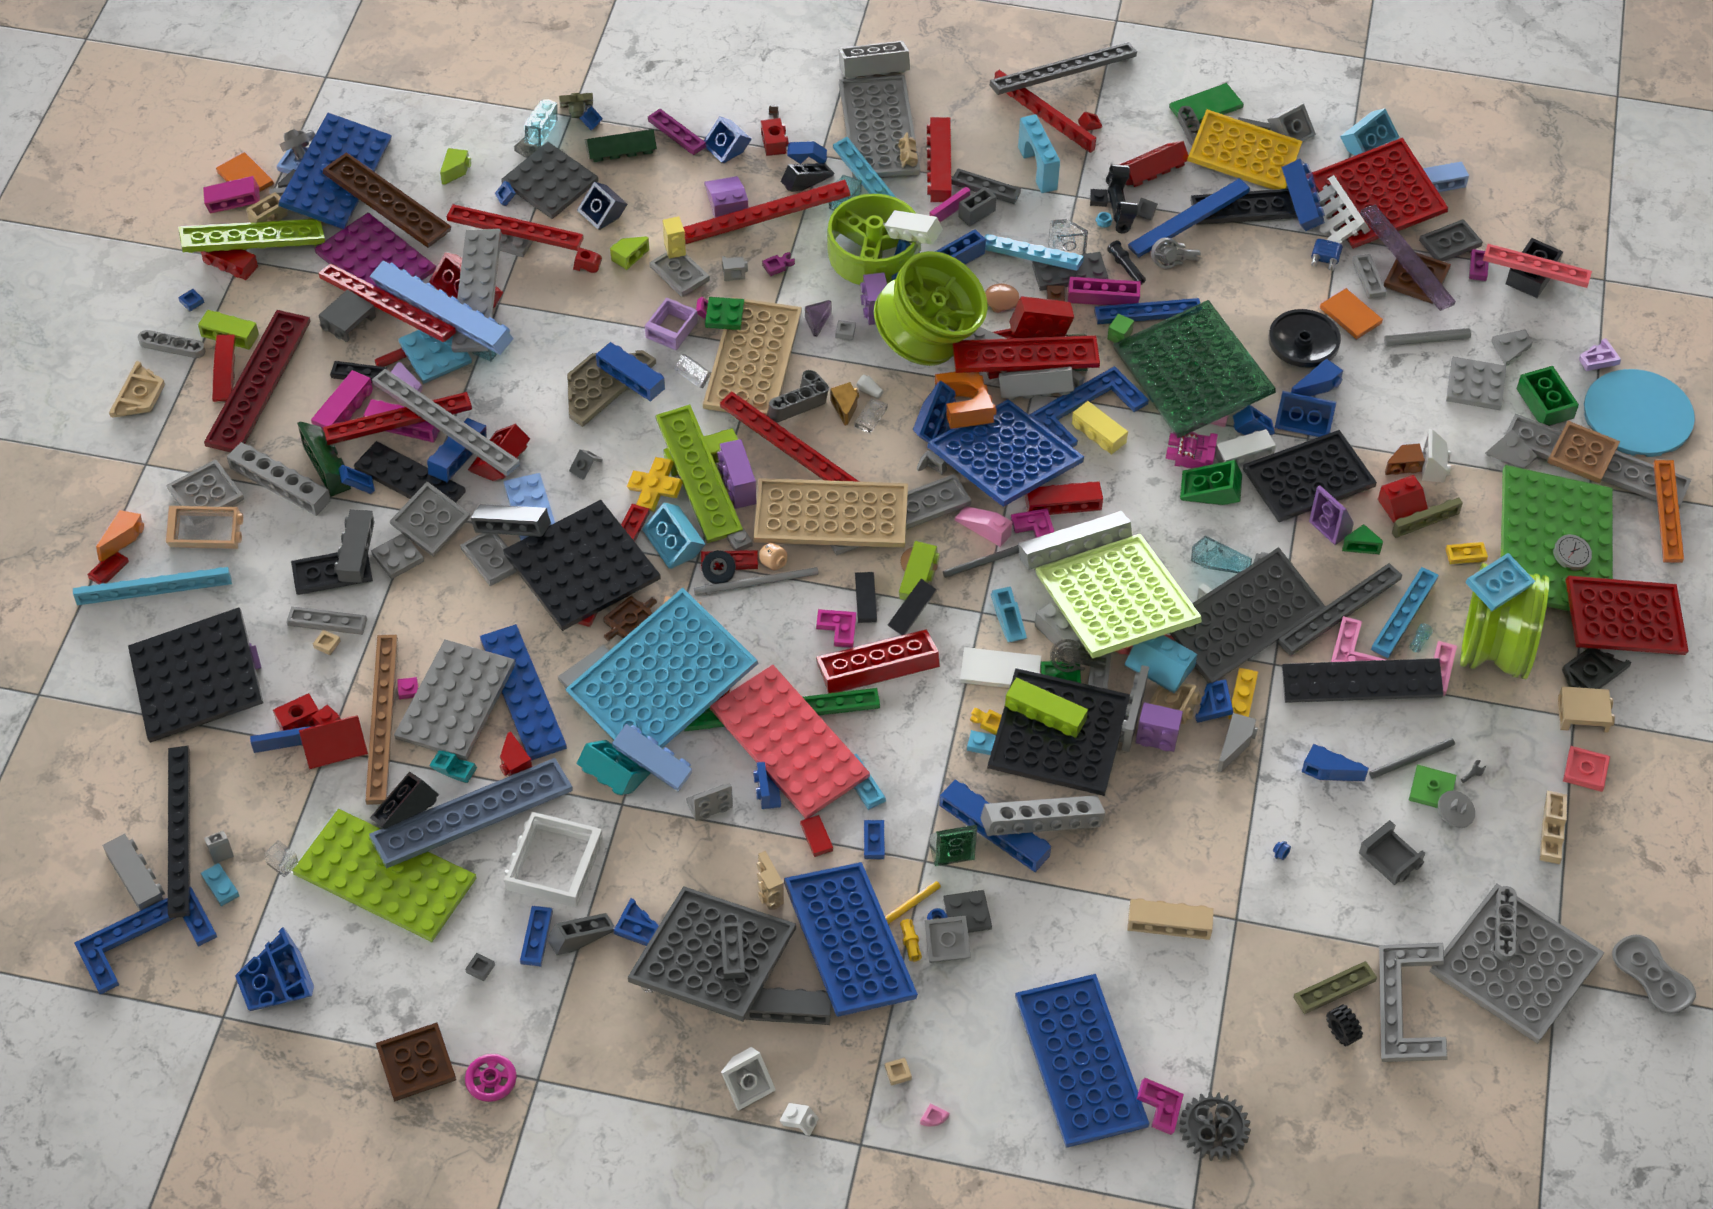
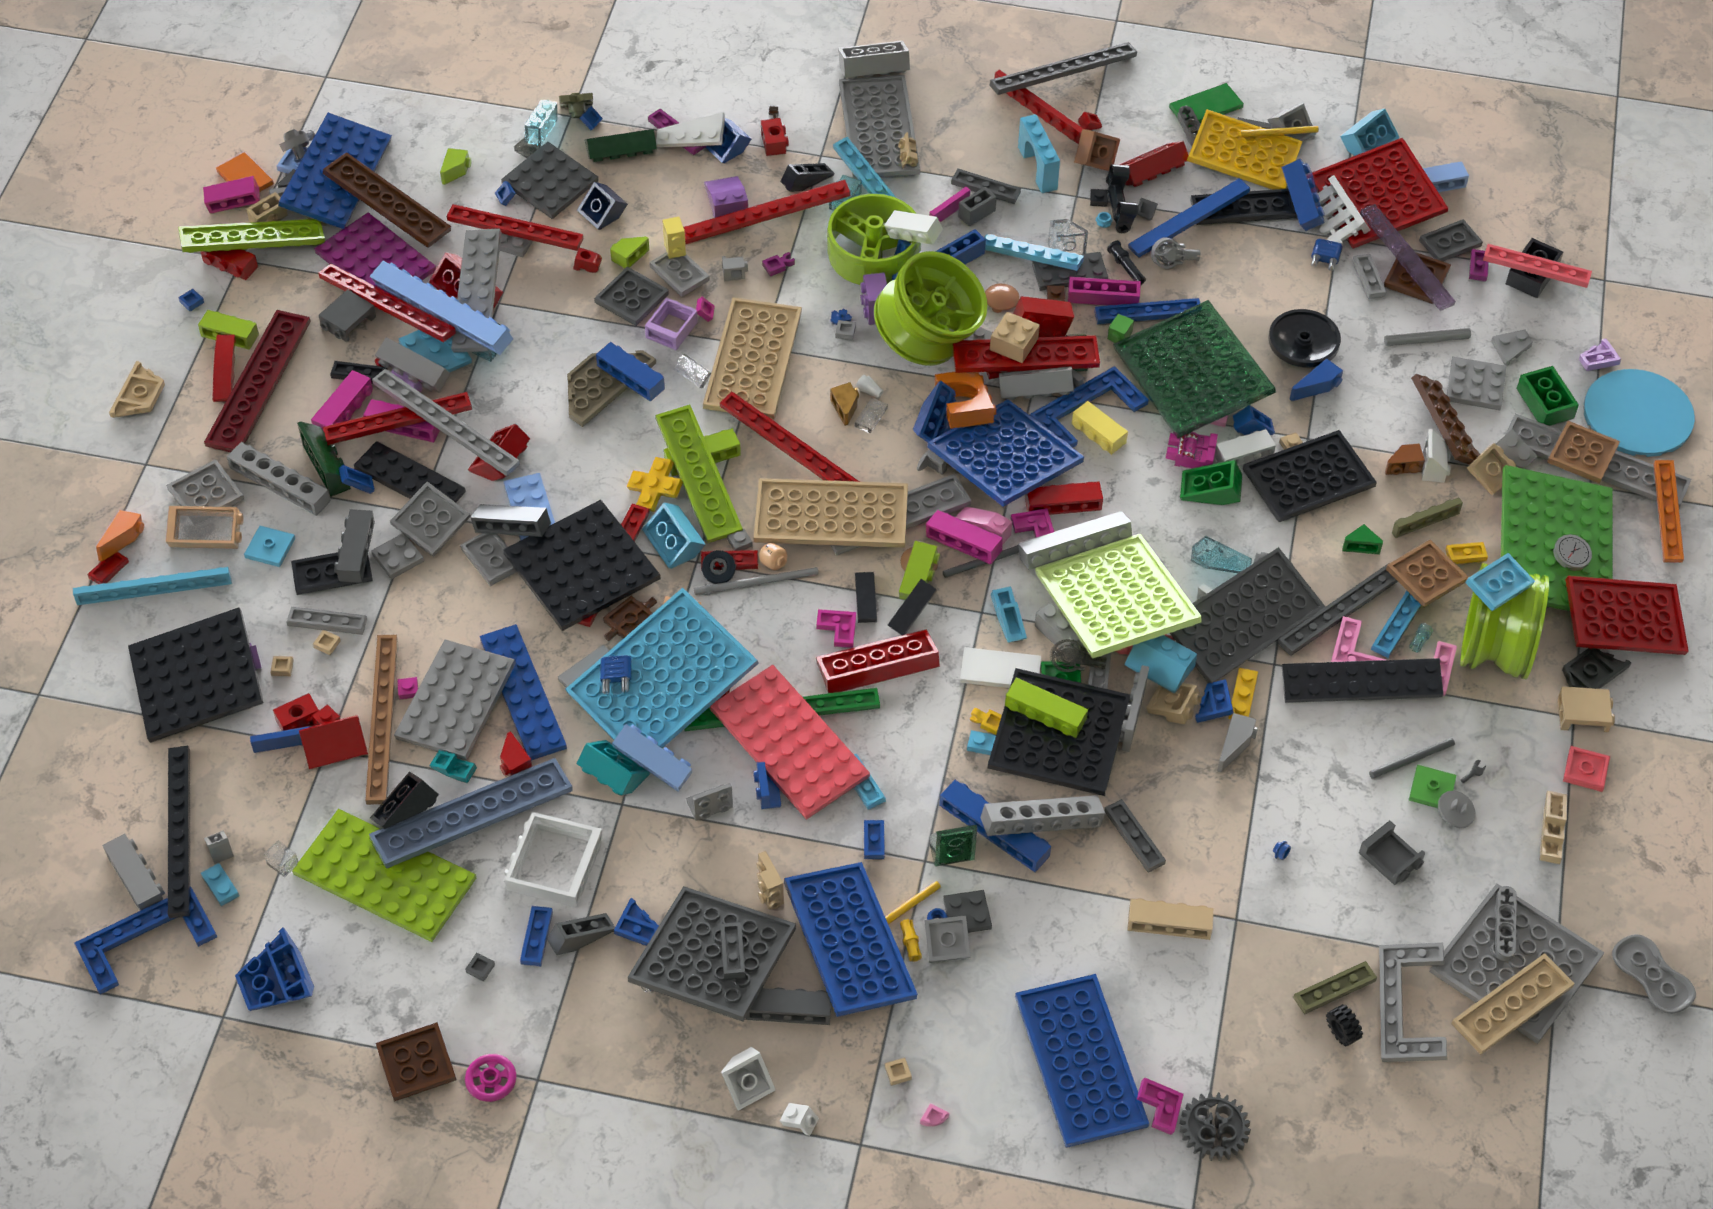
(191, 348): light grey beam -> none
(269, 546): none -> medium azure plate
(282, 666): none -> tan tile
(412, 364): none -> light grey brick
(452, 455): blue brick -> none
(583, 463): dark grey bracket -> none
(615, 670): none -> blue piece
(631, 296): none -> dark grey plate
(696, 132): none -> white wing
(724, 313): green plate -> none
(737, 473): medium lavender brick -> none
(802, 150): blue slope -> none
(811, 394): dark grey beam -> none
(816, 835): red tile -> none
(817, 315): clear purple slope -> none
(841, 315): none -> blue plant
(940, 159): red brick -> none
(964, 537): none -> dark pink brick
(1014, 337): none -> tan brick
(1096, 150): none -> nougat slope
(1135, 836): none -> dark grey plate
(1159, 727): medium lavender brick -> none
(1278, 131): none -> yellow axle
(1290, 440): none -> tan plate
(1305, 414): blue slope -> none
(1330, 517): medium lavender slope -> none
(1331, 766): blue slope -> none
(1351, 313): orange tile -> none
(1402, 498): red slope -> none
(1427, 573): none -> medium nougat plate
(1446, 419): none -> reddish brown plate
(1489, 467): none -> tan plate
(1512, 1003): none -> tan plate

